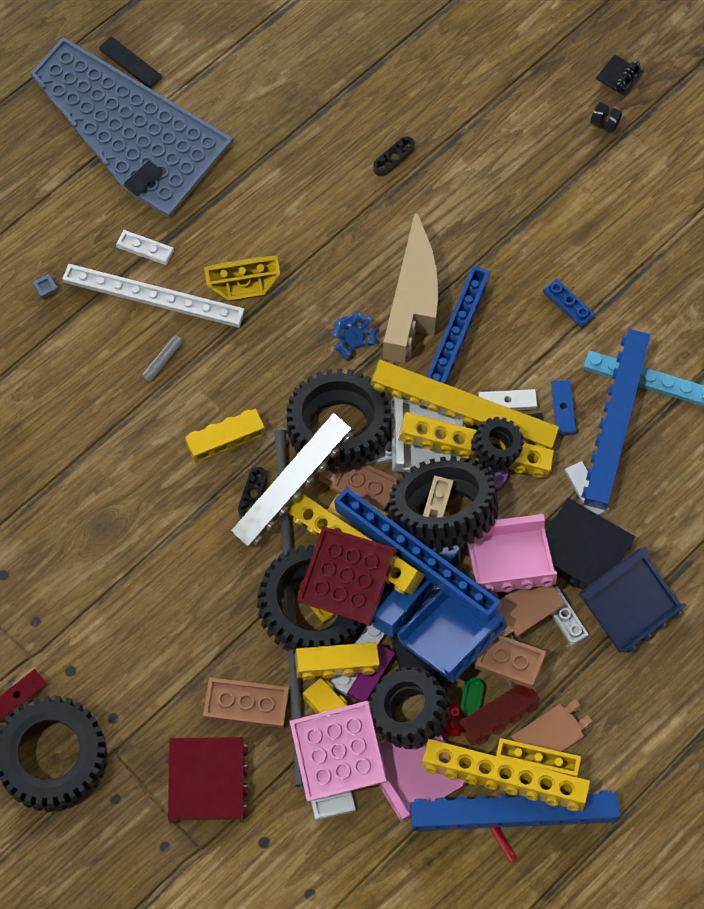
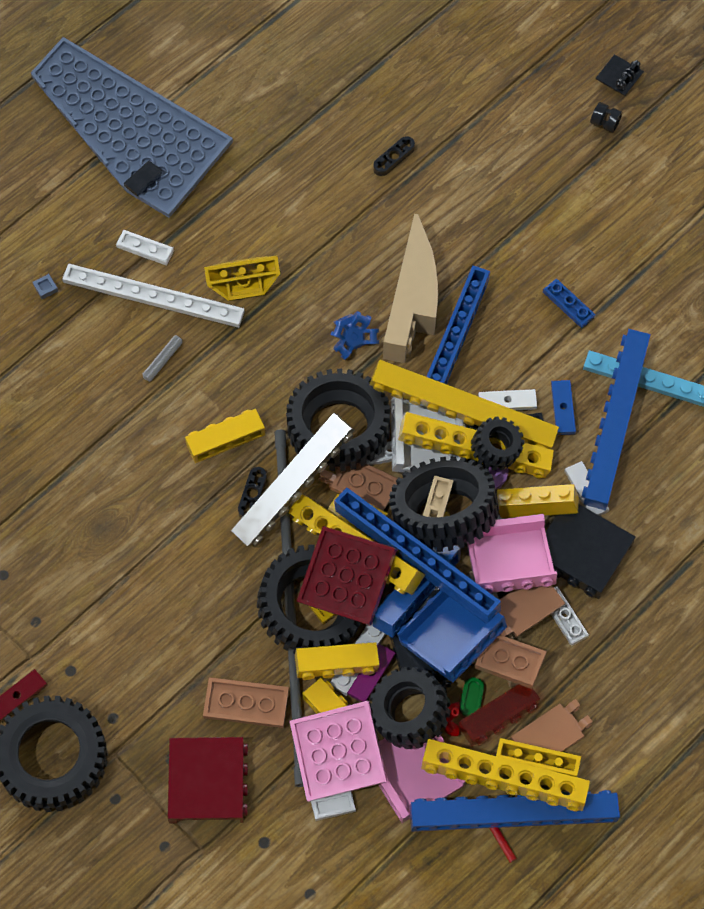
(130, 62): black tile -> none
(537, 500): none -> yellow brick
(631, 601): dark blue panel -> none

